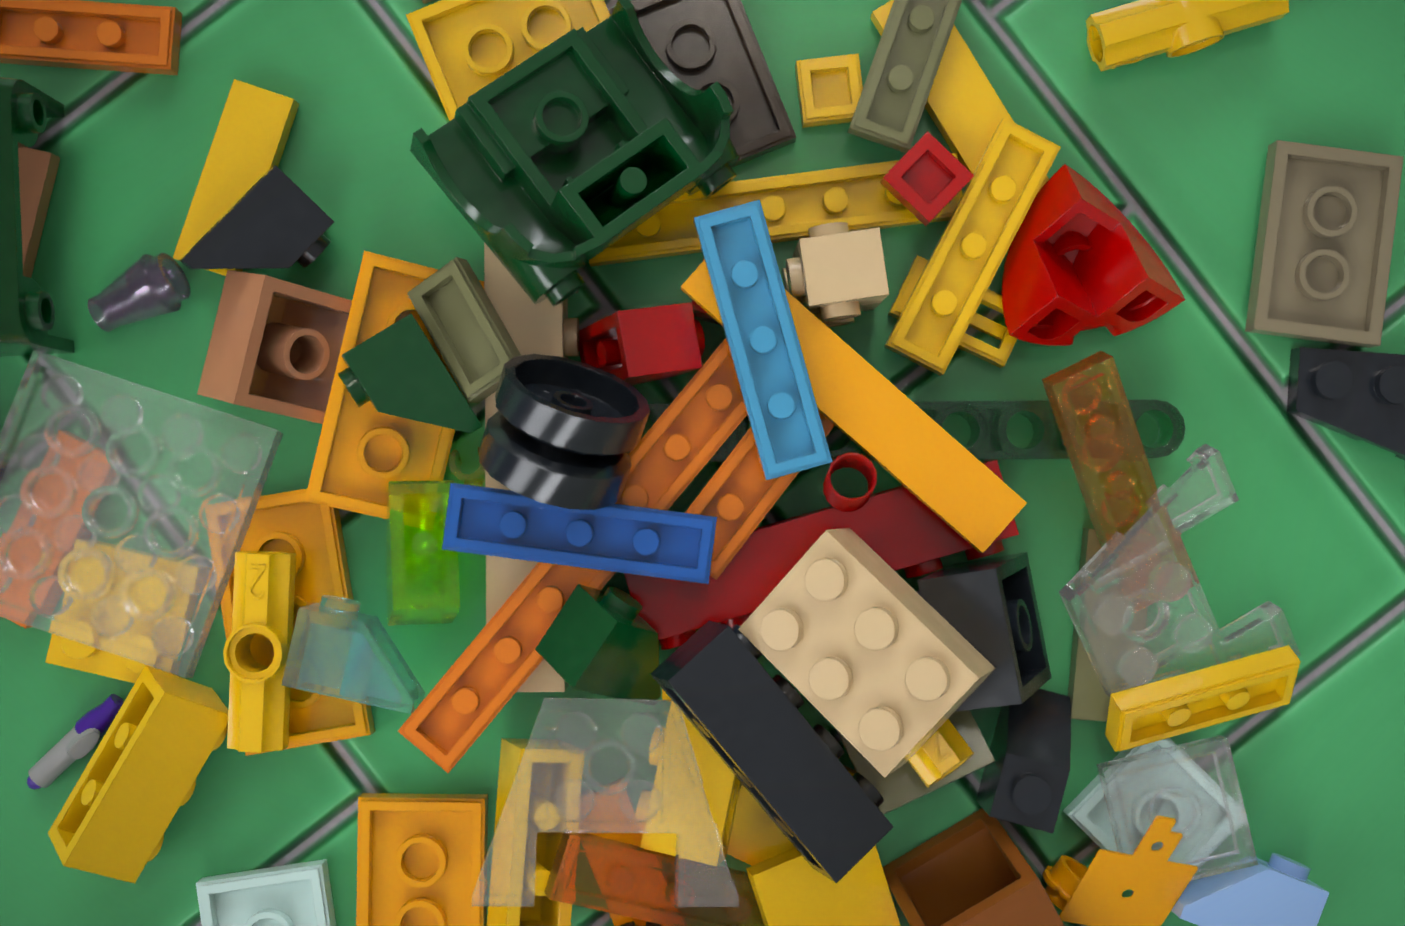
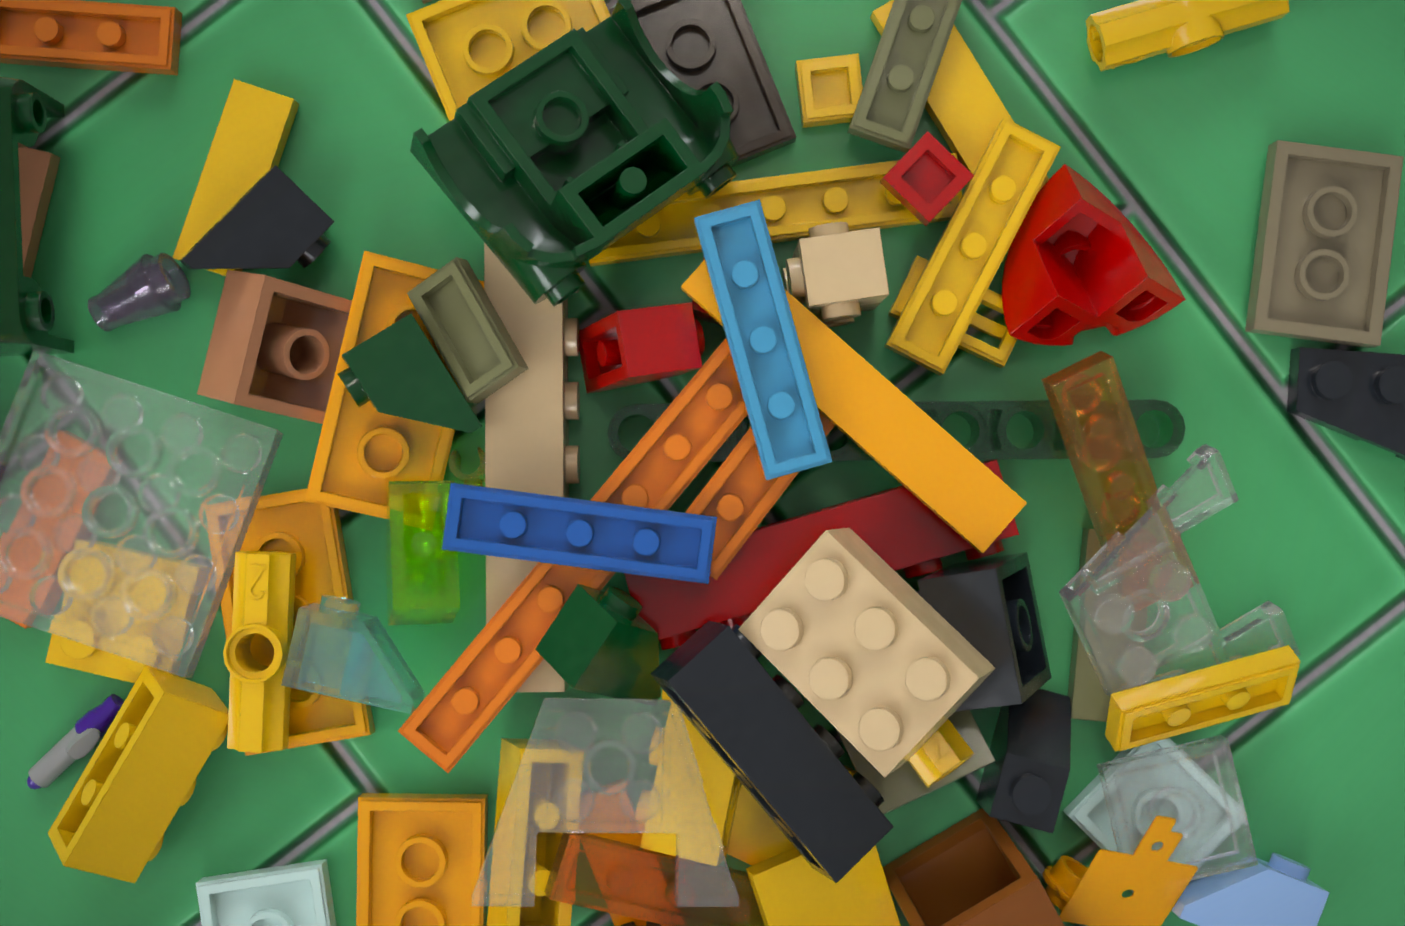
(563, 432): black wheel -> none
(857, 462): red piece -> none

